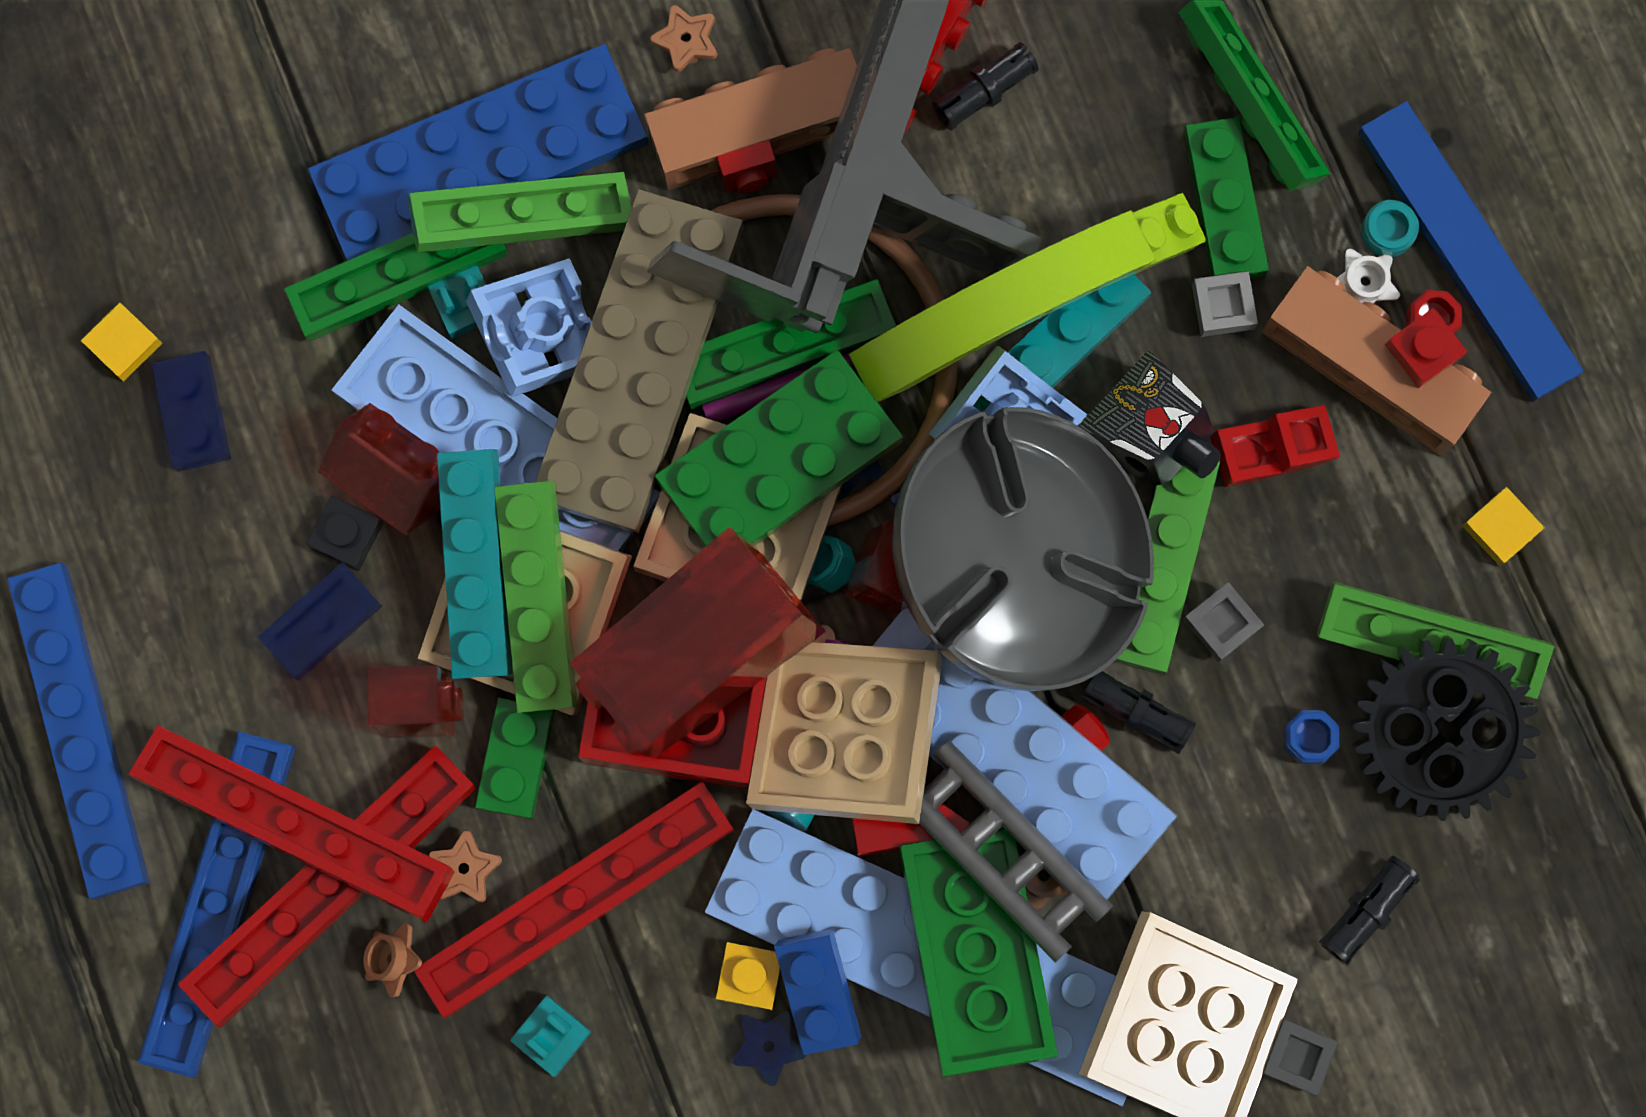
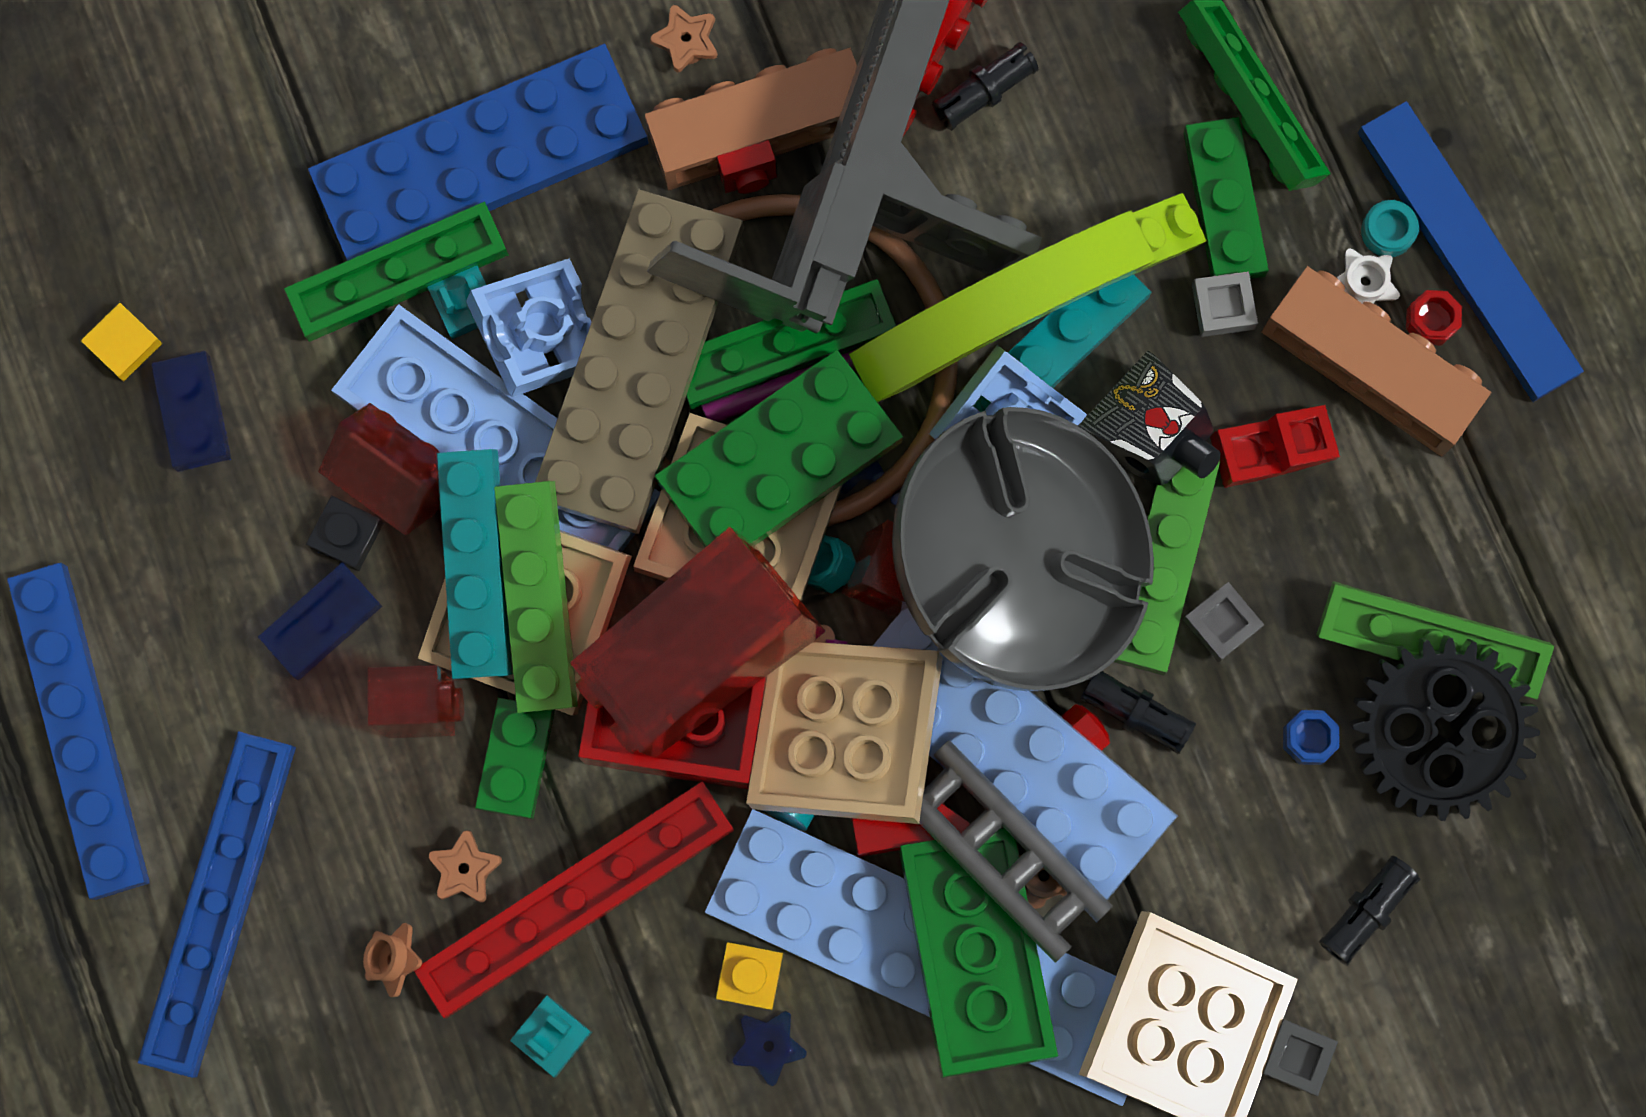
(292, 823): red plate -> none
(316, 900): red plate -> none
(519, 211): bright green plate -> none
(818, 991): blue plate -> none
(1426, 348): red plate -> none
(1503, 526): yellow tile -> none

